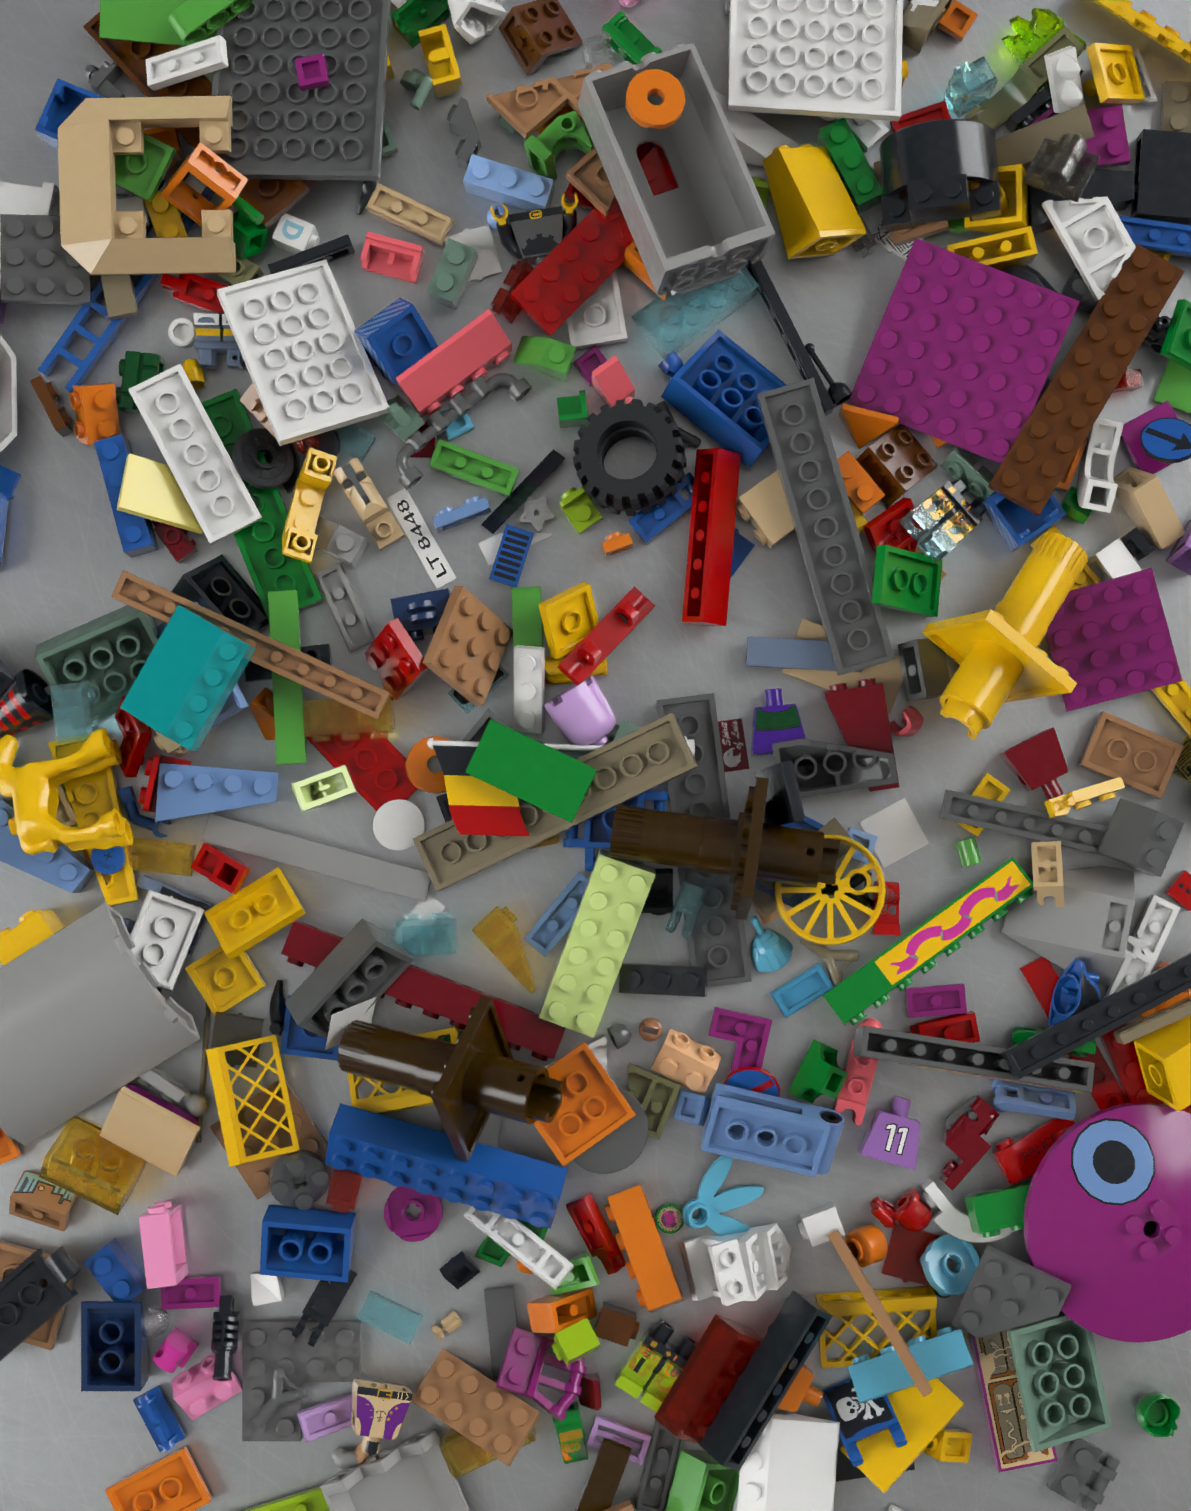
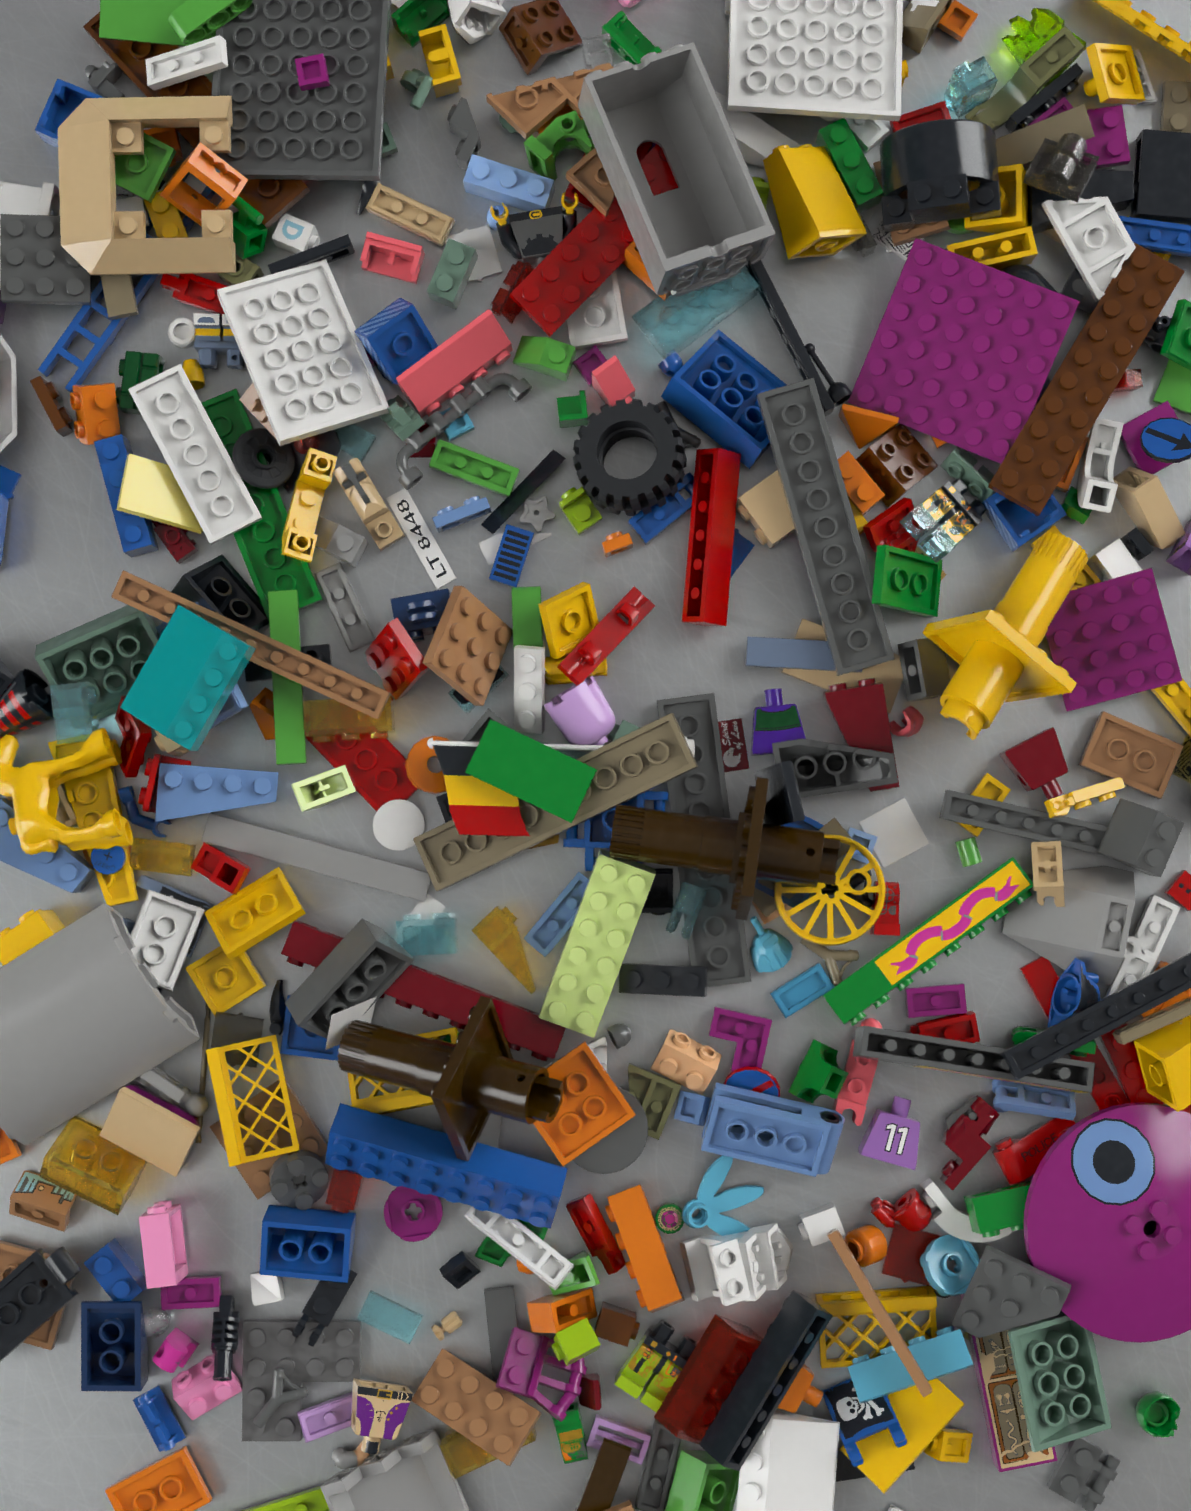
(651, 1023): nougat hinge -> none
(659, 83): orange tile -> none
(1064, 79): white tile -> none

